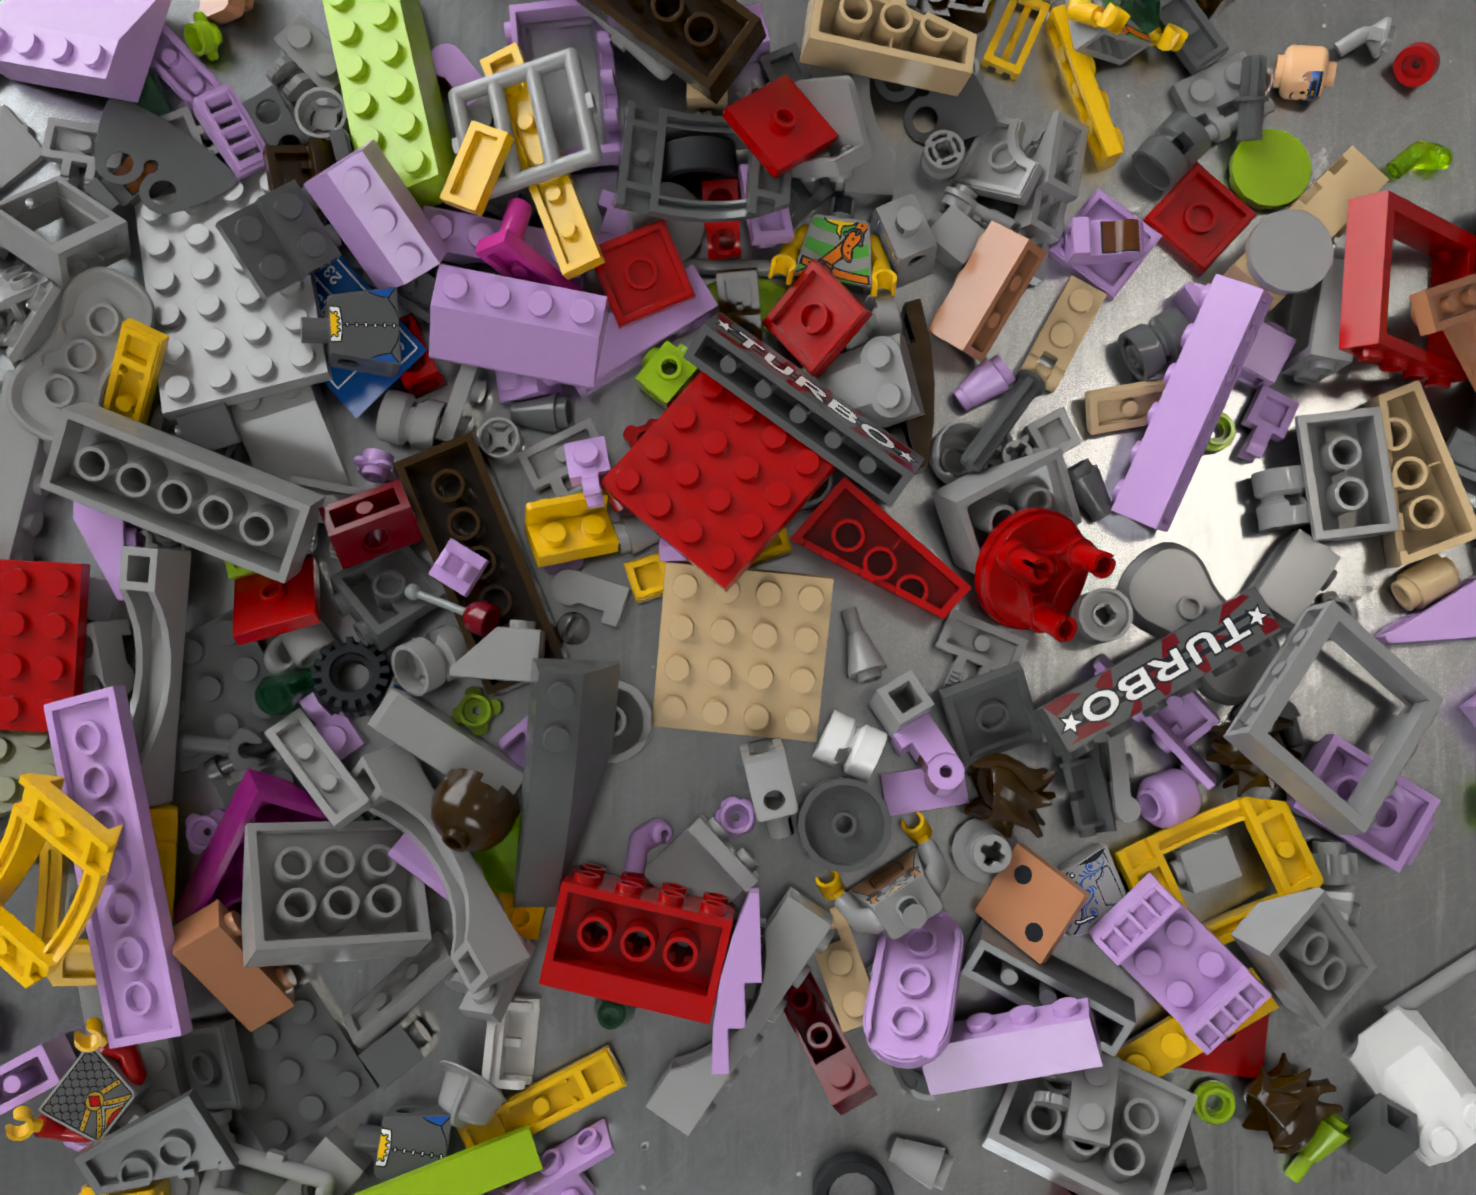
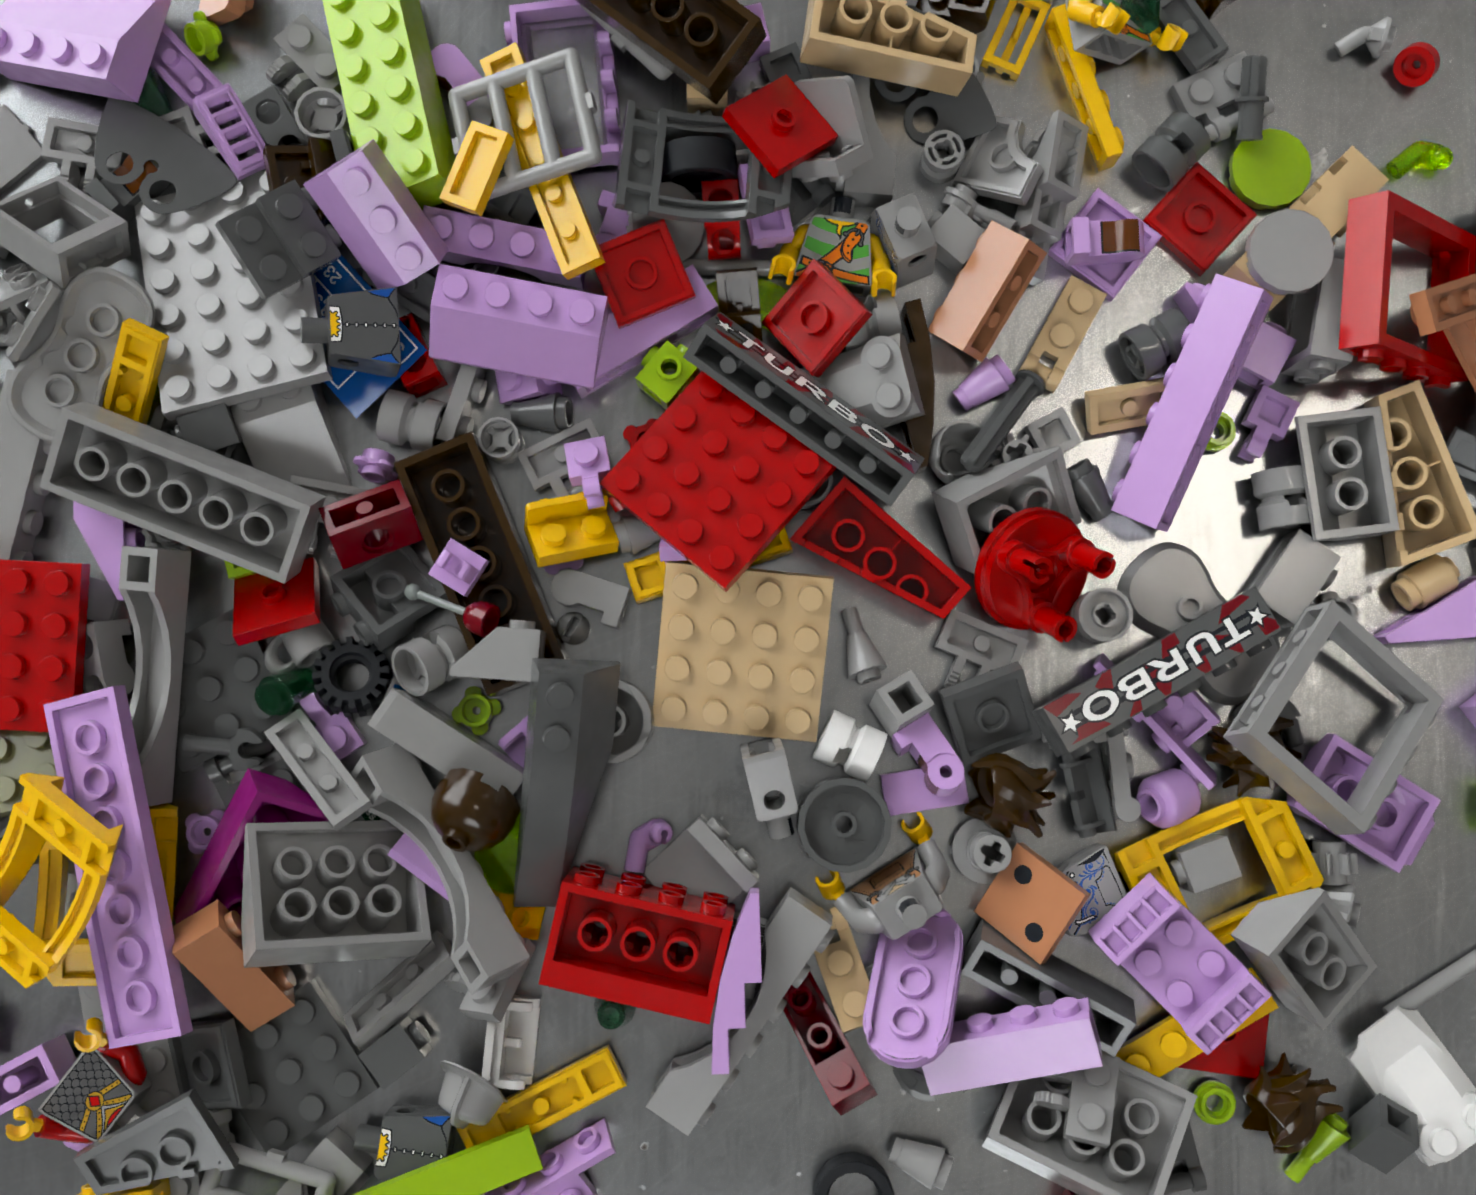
(512, 256): dark pink piece -> none
(743, 808): lavender plate -> none
(1304, 72): light nougat head -> none

